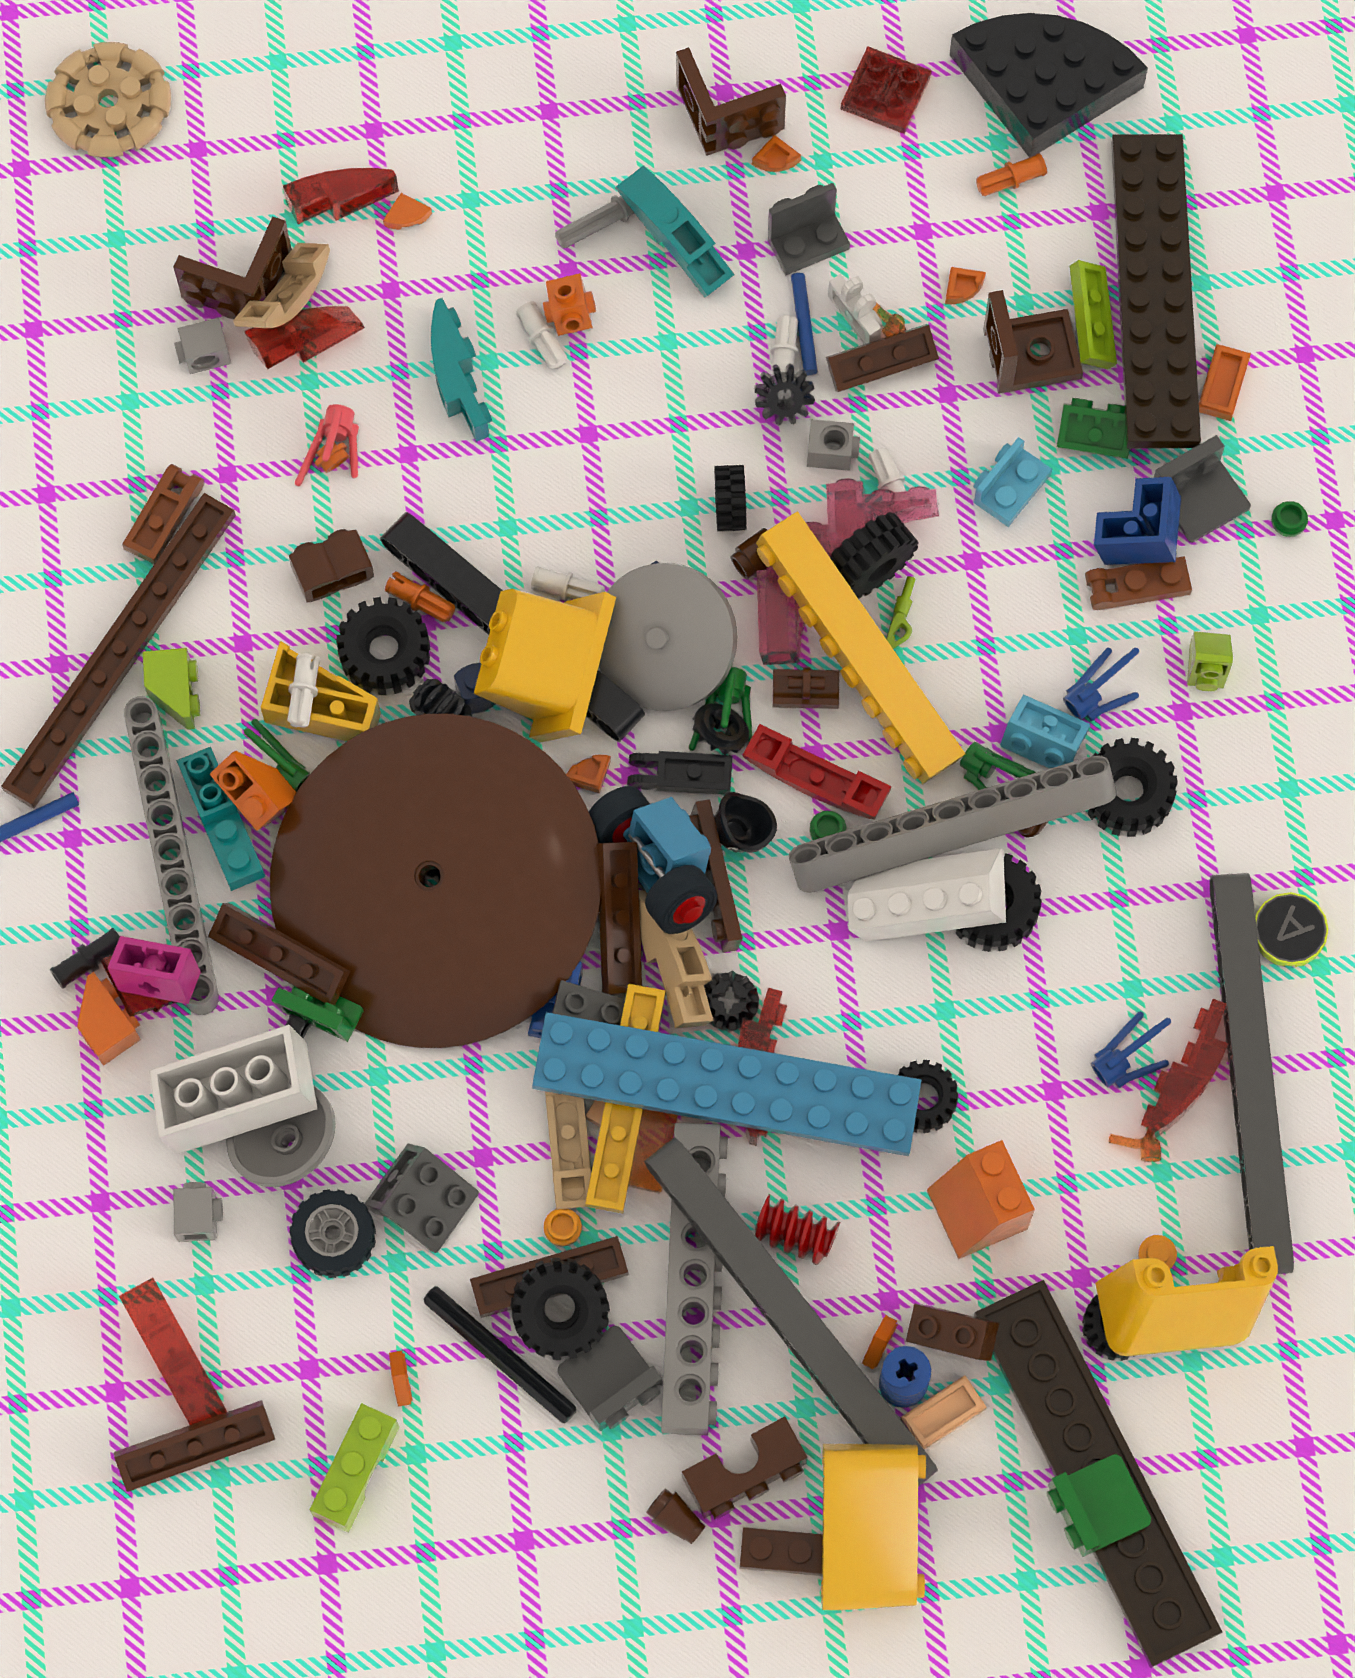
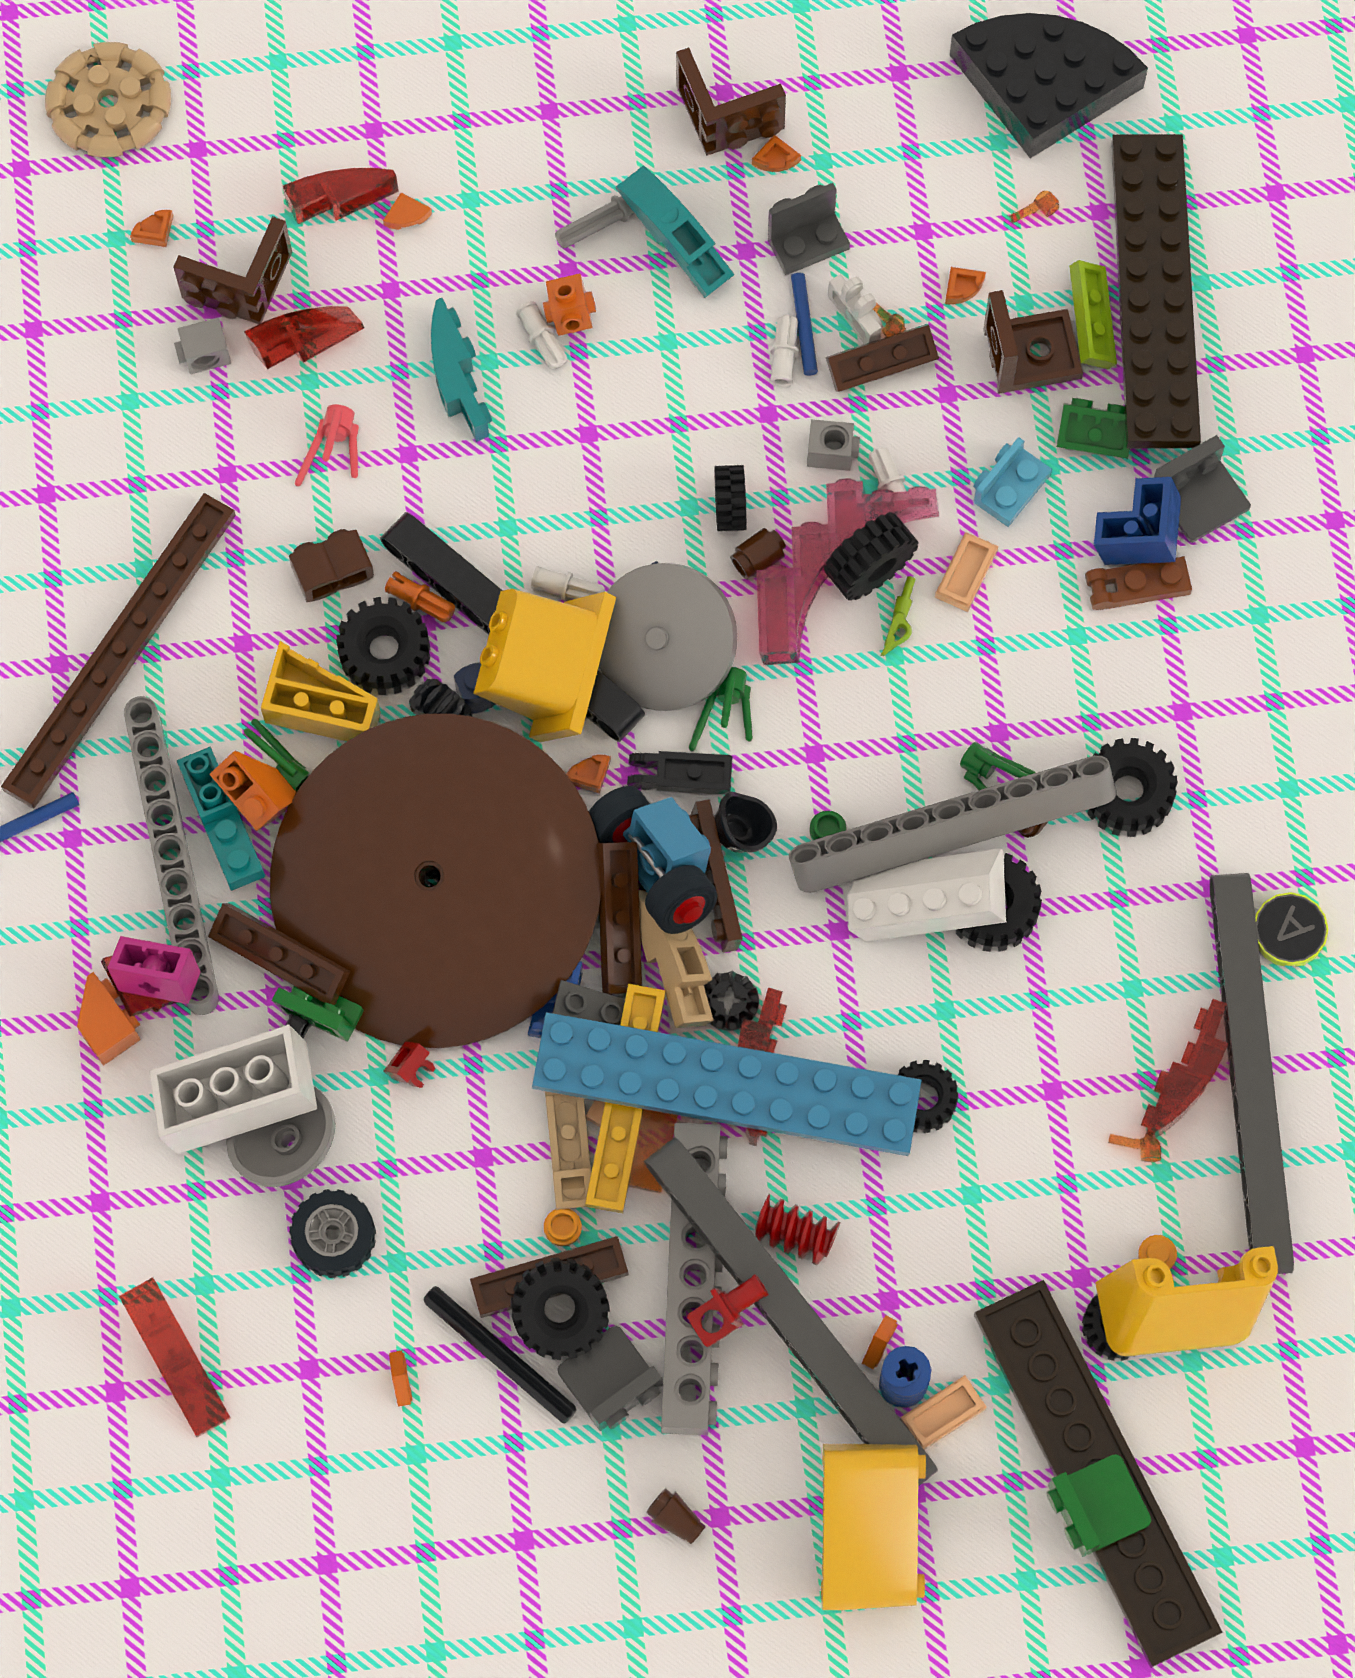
(85, 959): black pin -> none
(153, 229): none -> orange tile
(162, 514): dark orange plate -> none
(169, 683): lime slope -> none
(194, 1445): reddish brown plate -> none
(196, 1212): light grey brick -> none
(303, 273): tan slope -> none
(303, 690): white axle -> none
(336, 458): orange plate -> none
(353, 1466): lime arch -> none
(406, 1063): none -> red tile
(422, 1196): dark grey bracket -> none
(710, 717): black gear -> none
(717, 1488): reddish brown arch -> none
(729, 1306): none -> red bracket
(781, 1551): reddish brown plate -> none
(783, 407): black gear -> none
(806, 688): reddish brown hips -> none
(814, 775): red slope -> none
(859, 648): yellow brick -> none
(886, 90): clear red tile -> none
(952, 1332): reddish brown brick -> none
(966, 572): none -> light nougat tile
(981, 1200): orange slope -> none
(1011, 175): orange axle -> none
(1043, 733): medium azure bracket -> none
(1044, 201): none -> clear orange hand
(1083, 699): blue plant -> none
(1112, 1066): blue plant -> none
(1209, 660): lime slope -> none
(1223, 382): orange tile -> none
(1289, 519): green plate -> none

